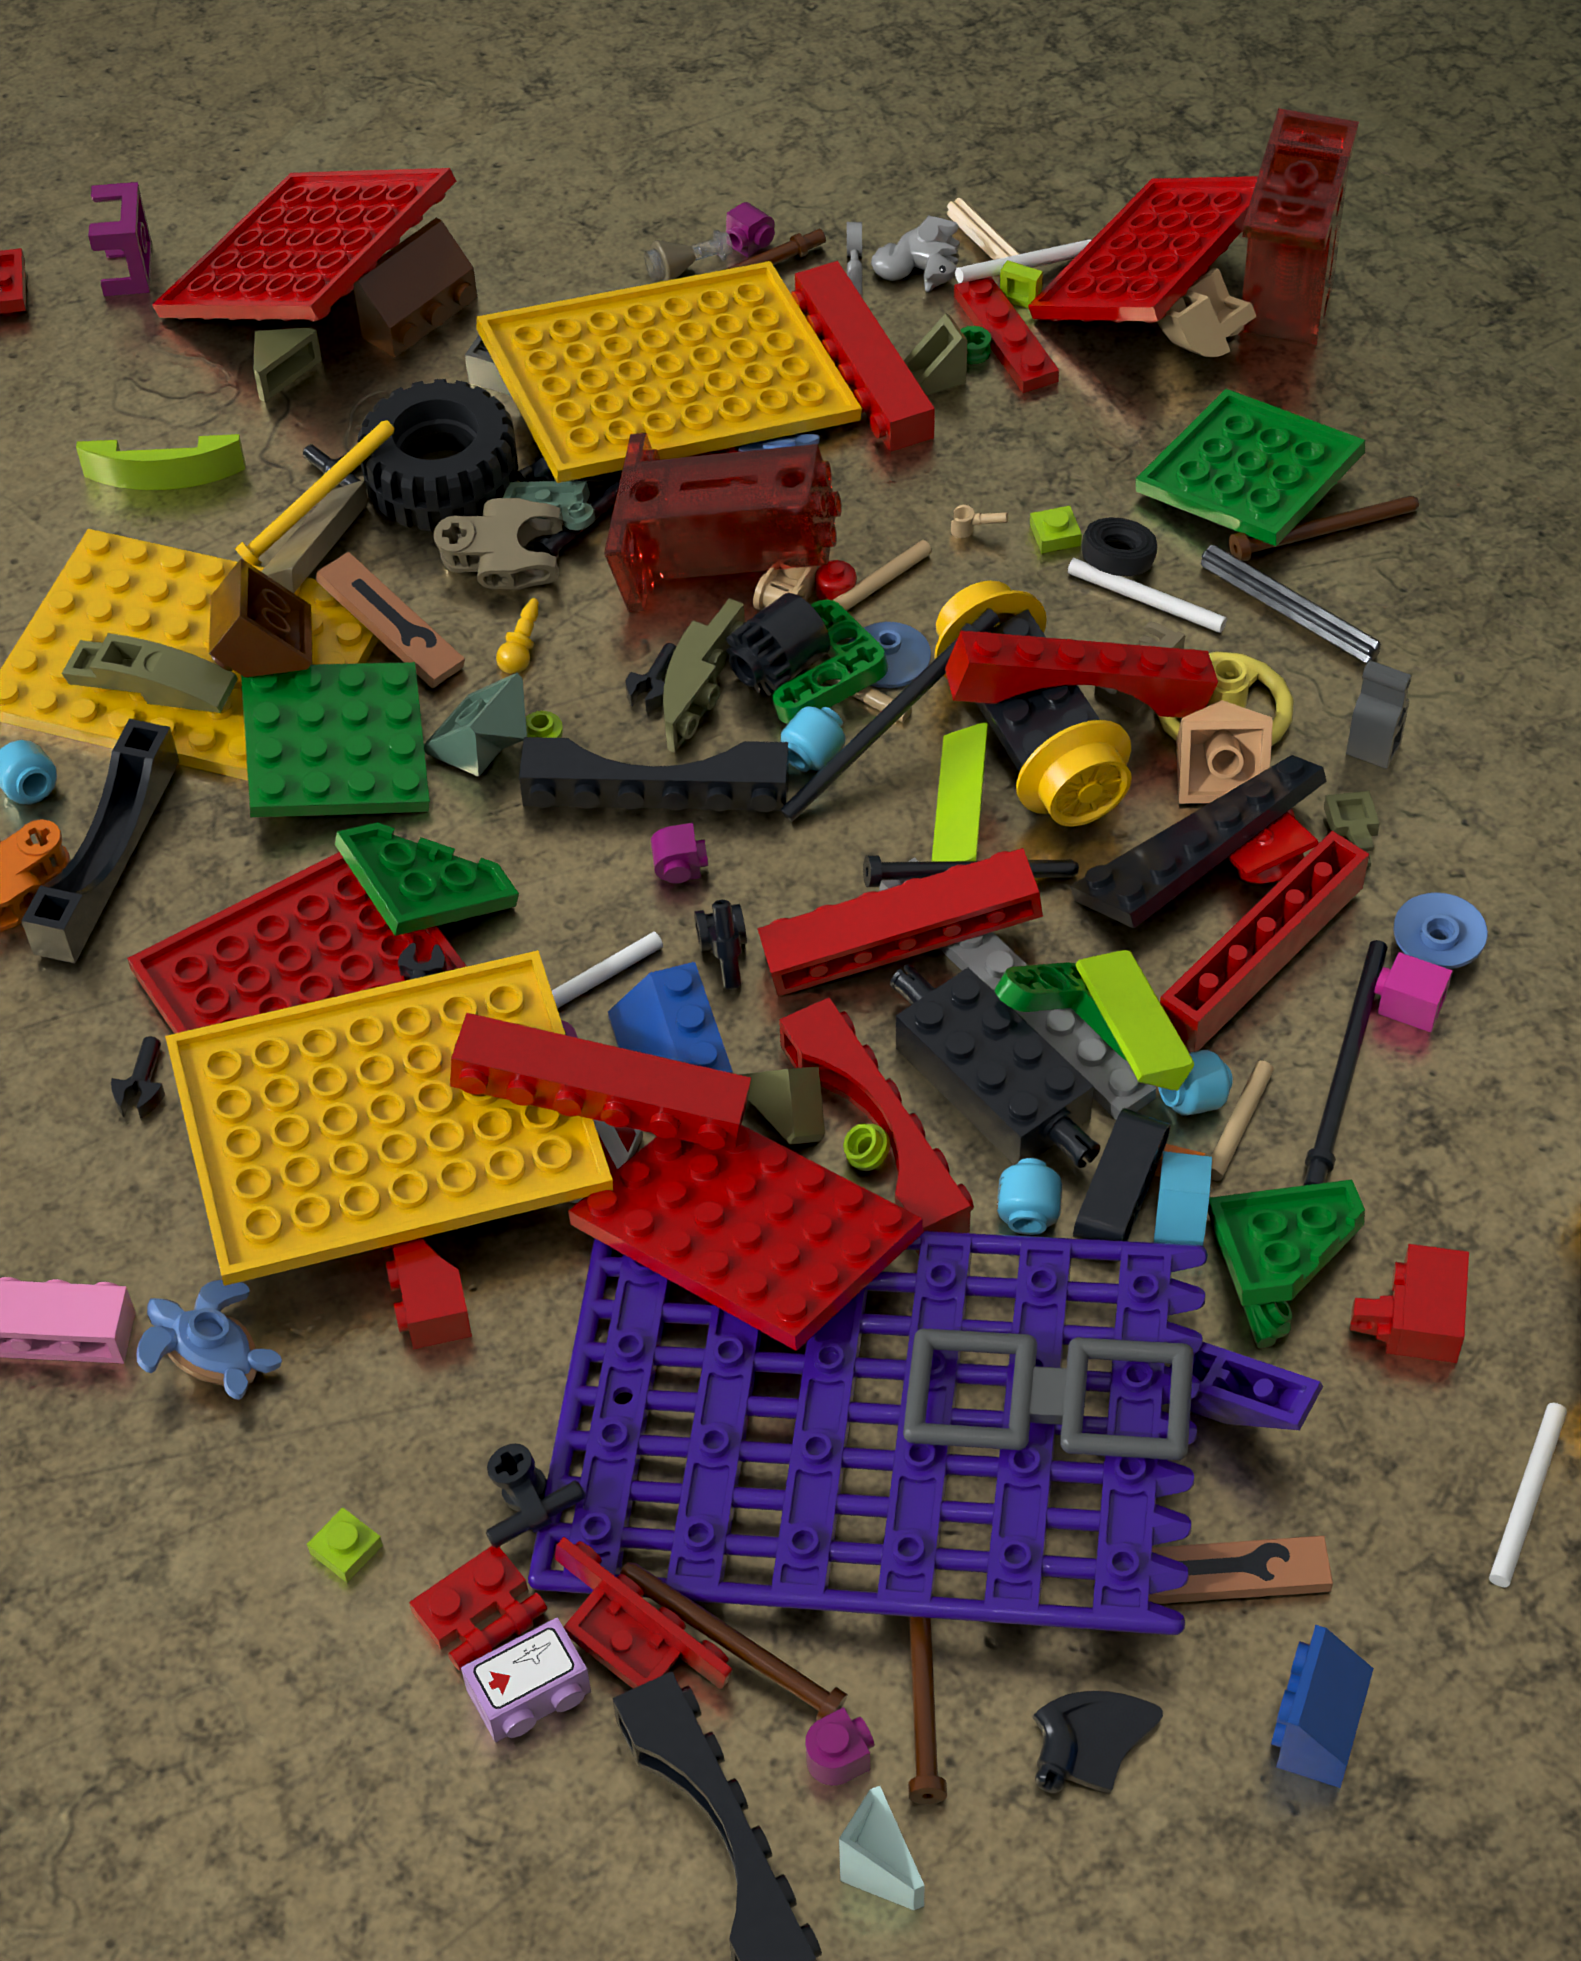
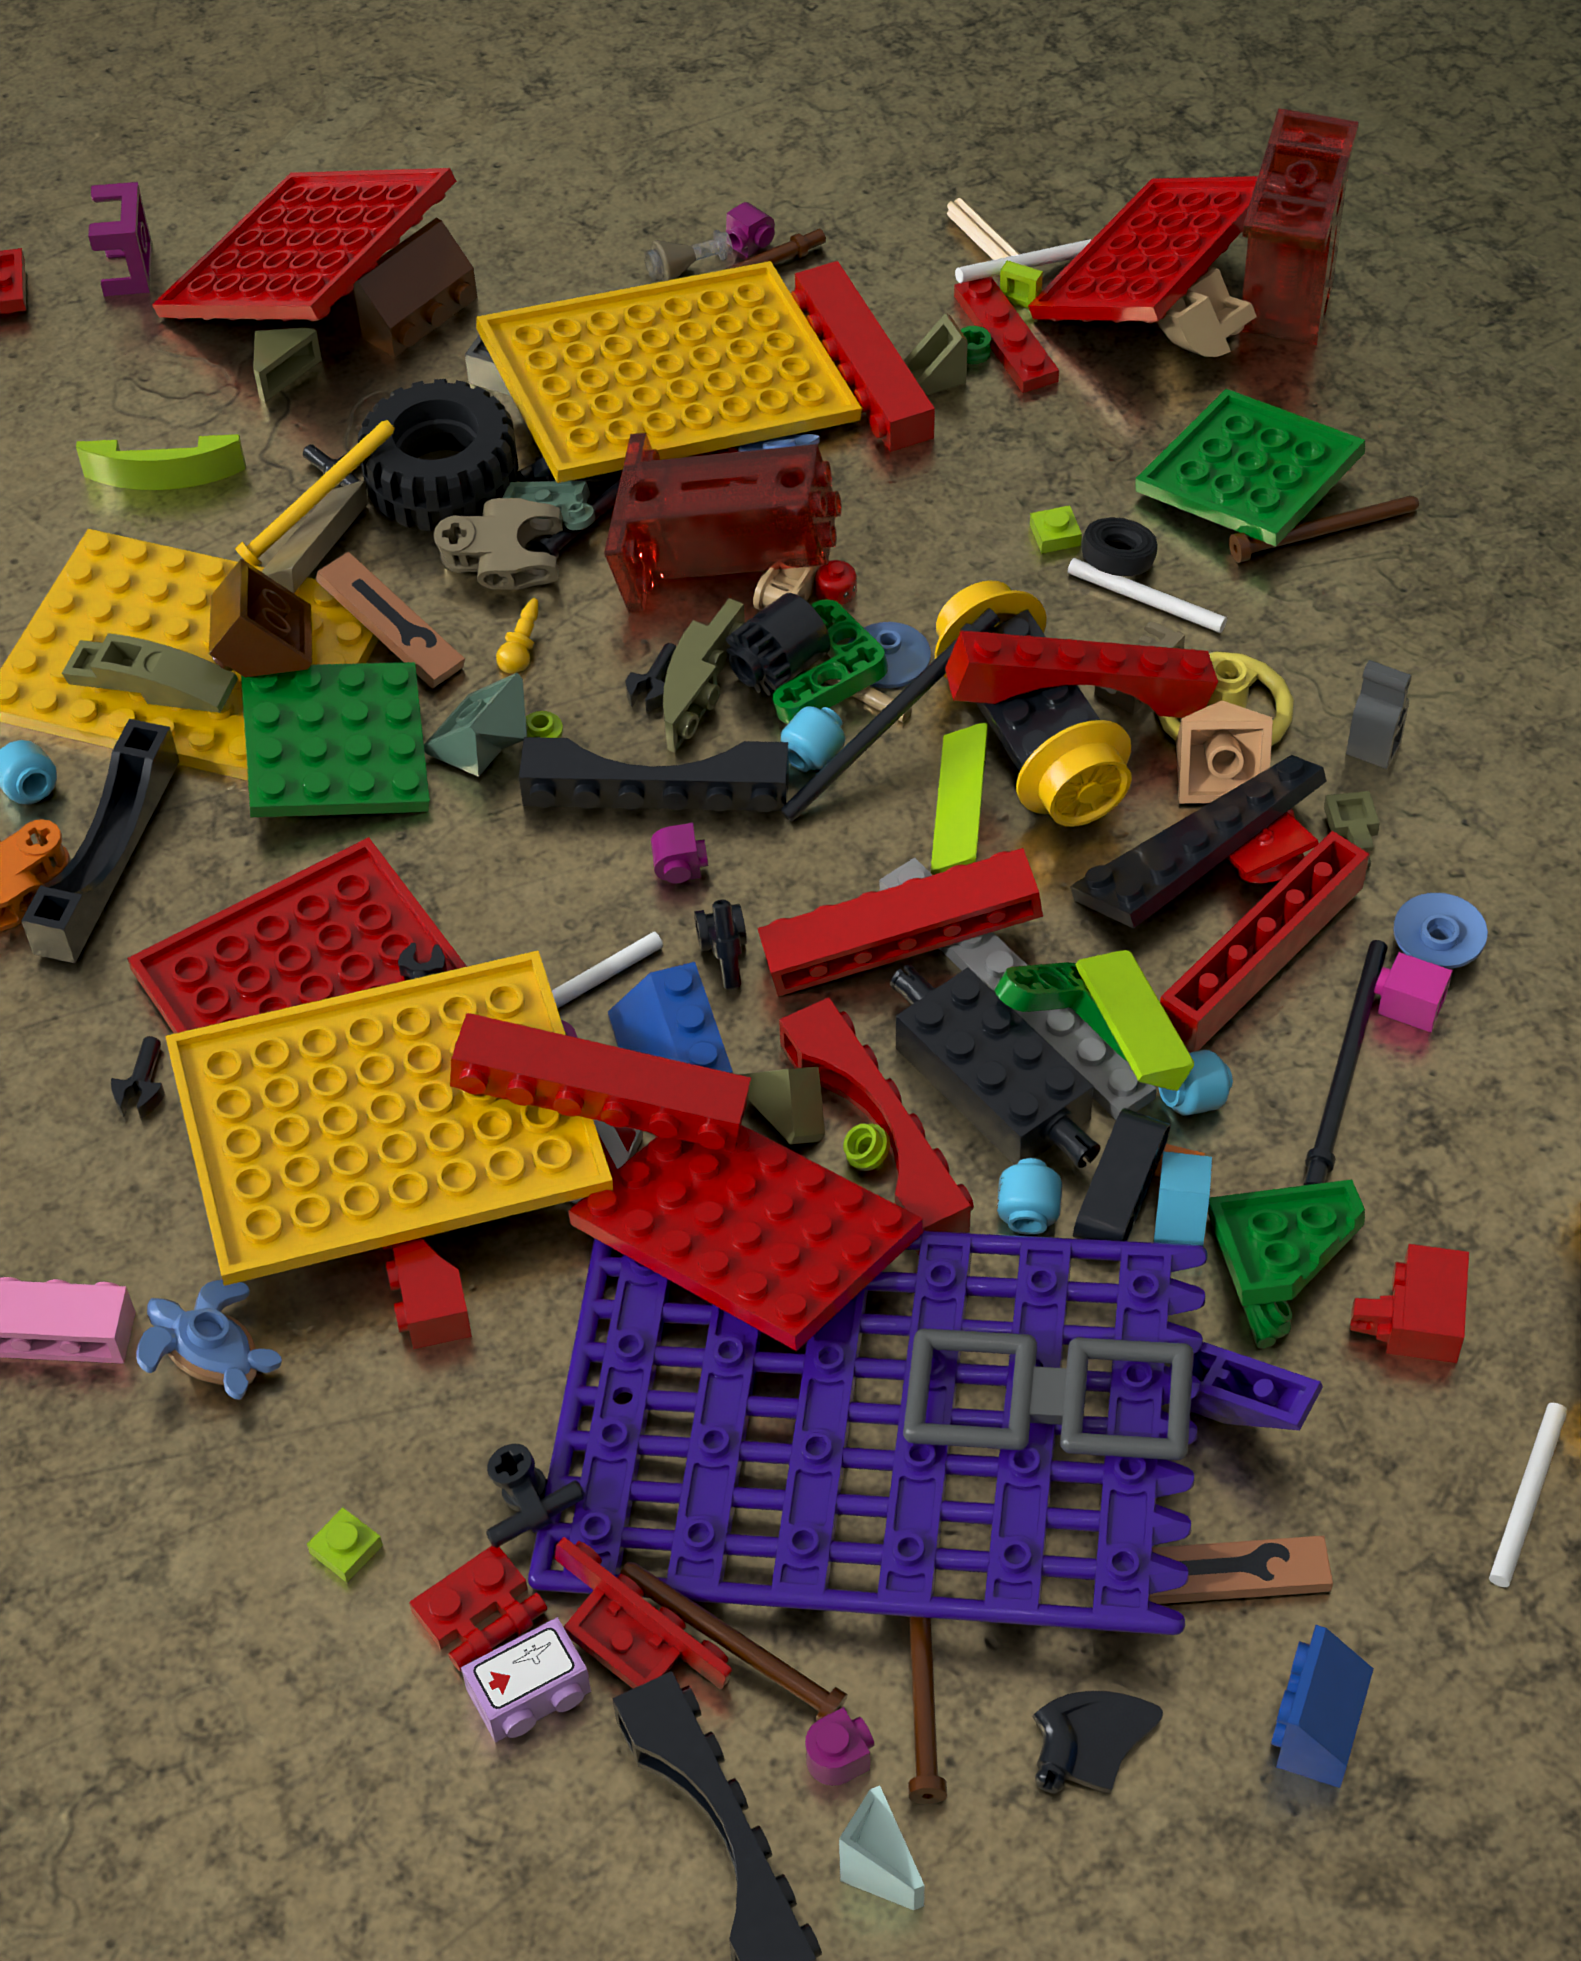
(422, 881): green plate -> none
(854, 250): light grey piece -> none
(875, 870): black bar -> none
(884, 575): tan bar -> none
(924, 248): light grey animal -> none
(965, 519): tan hand -> none
(1240, 1118): tan bar -> none
(1291, 604): axle -> none

